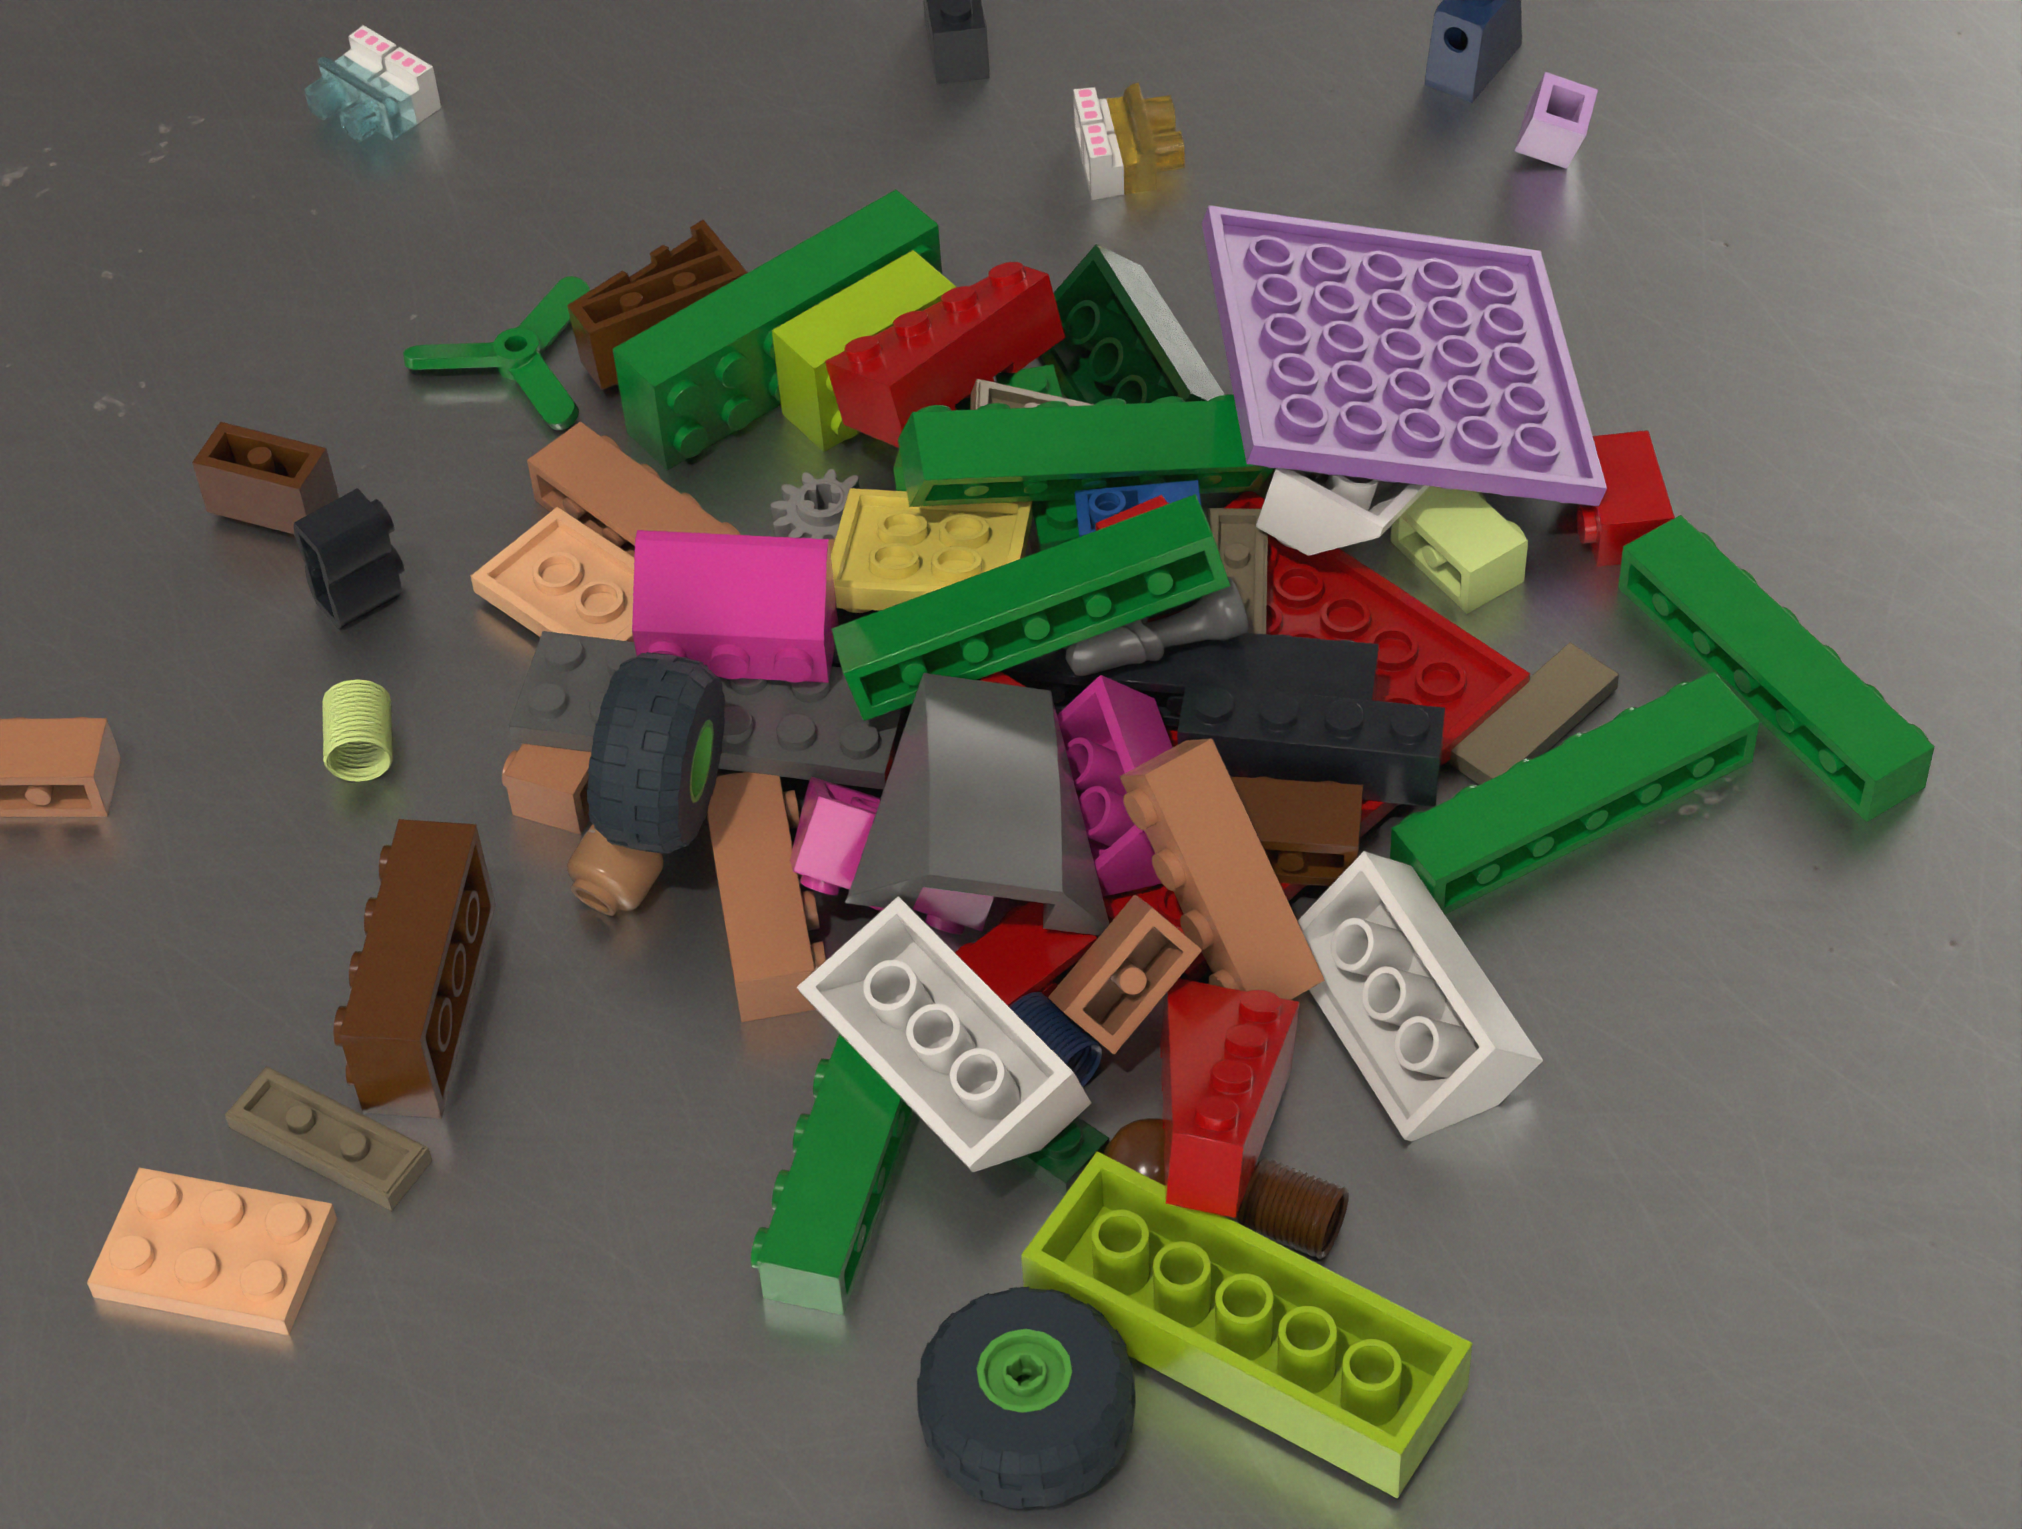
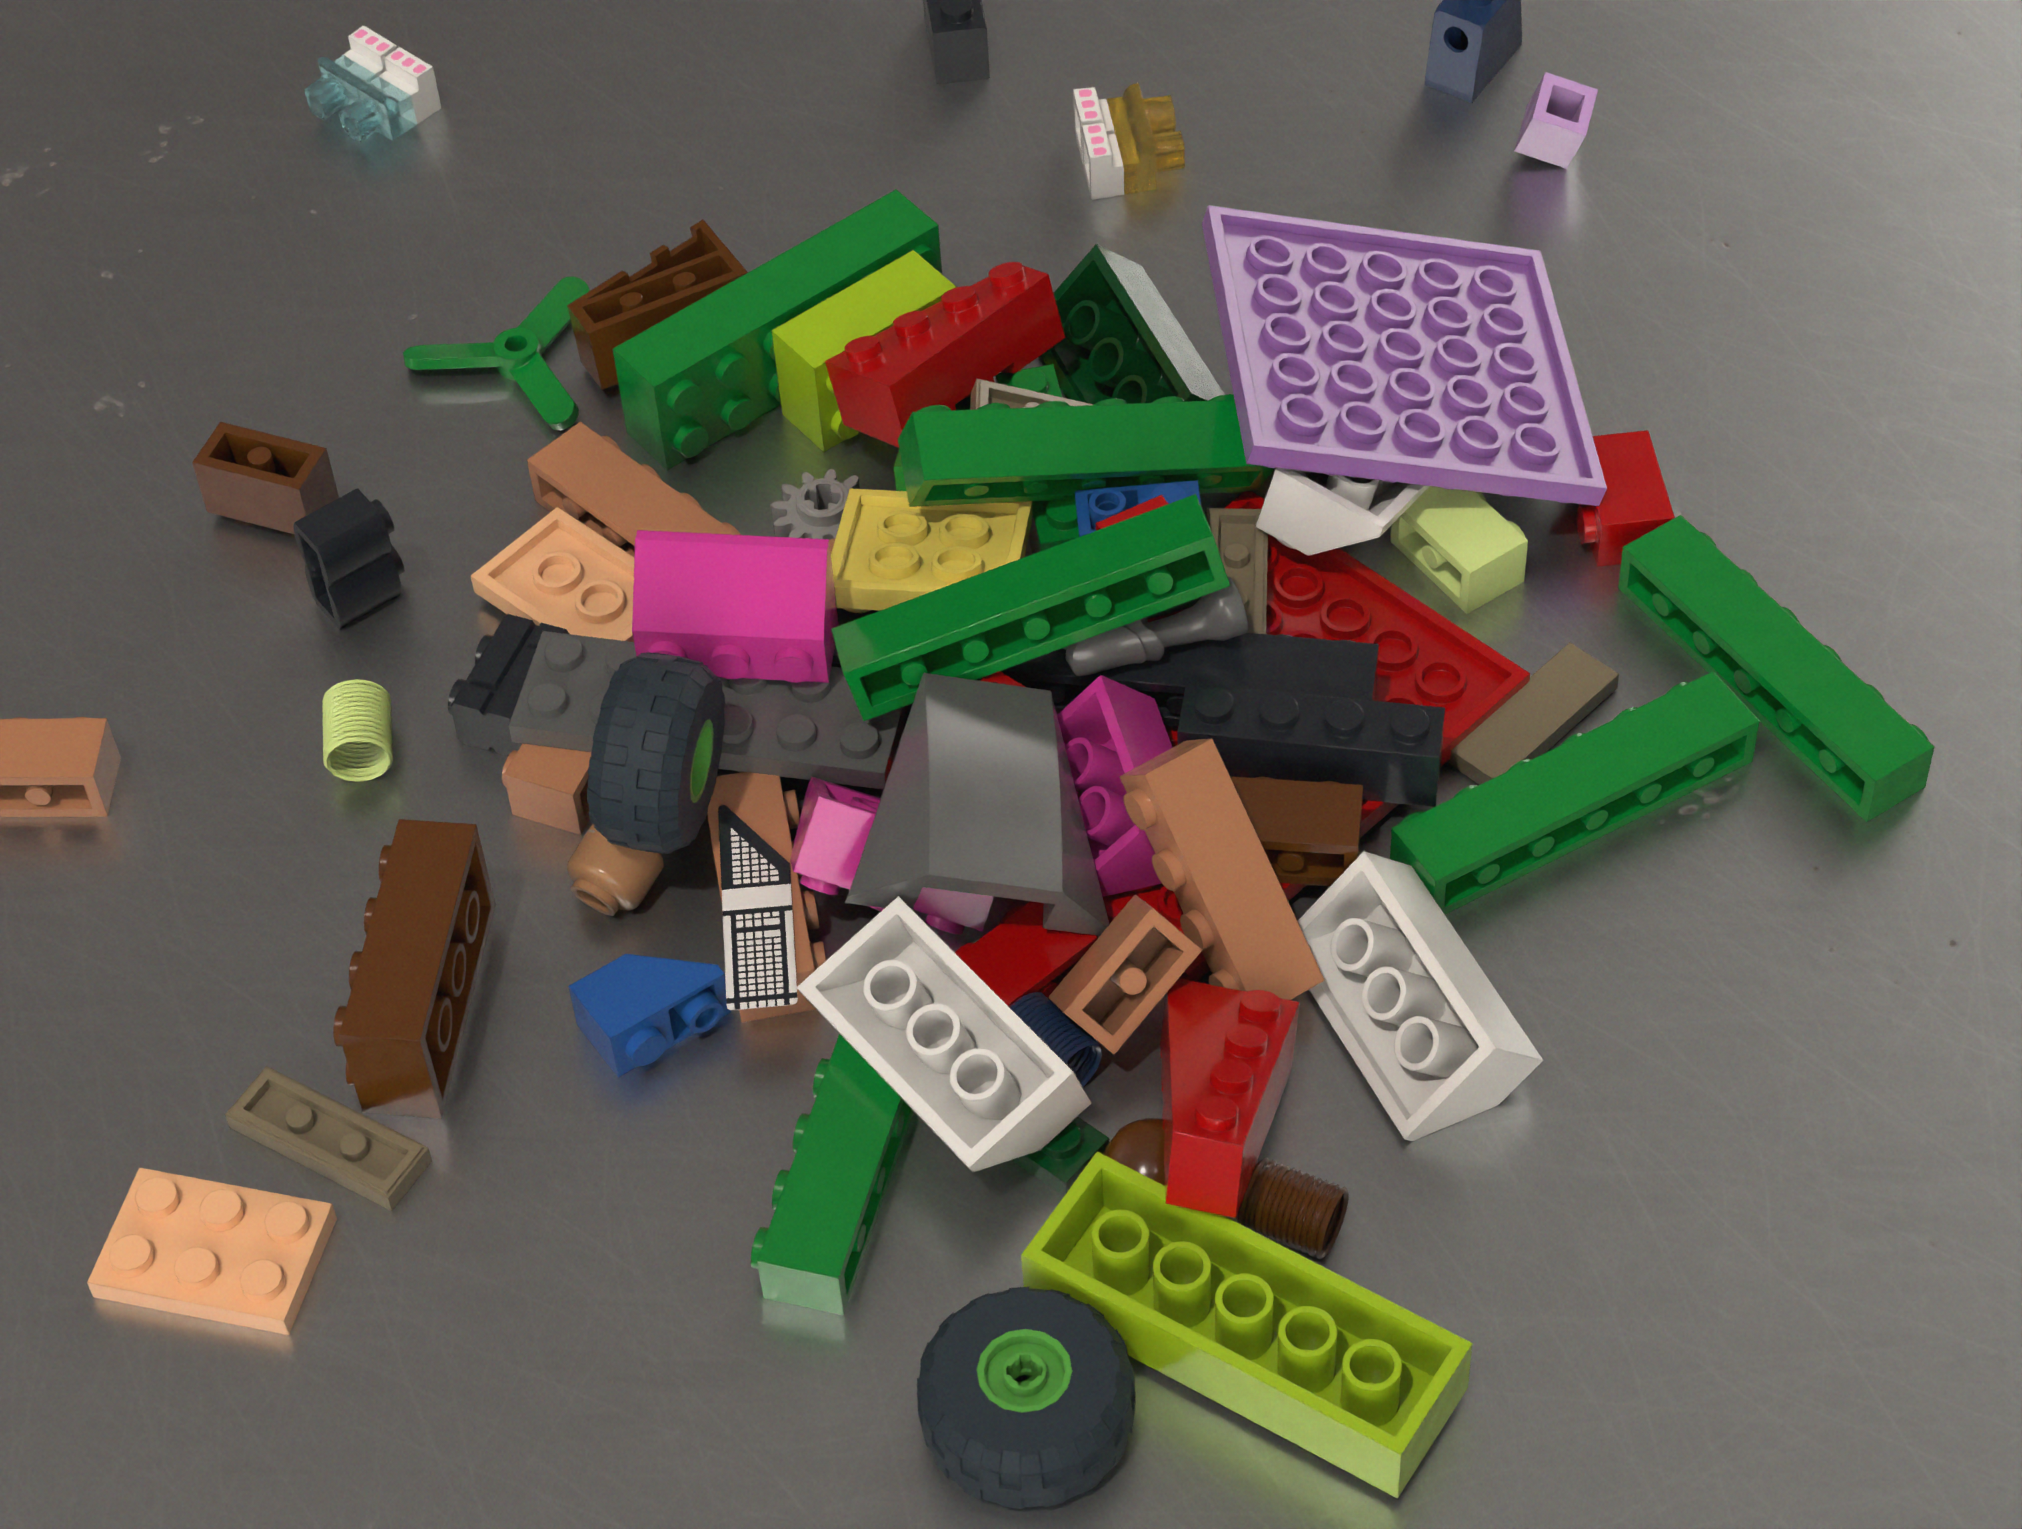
(489, 694): none -> black brick
(646, 1006): none -> blue slope
(755, 918): none -> sticker

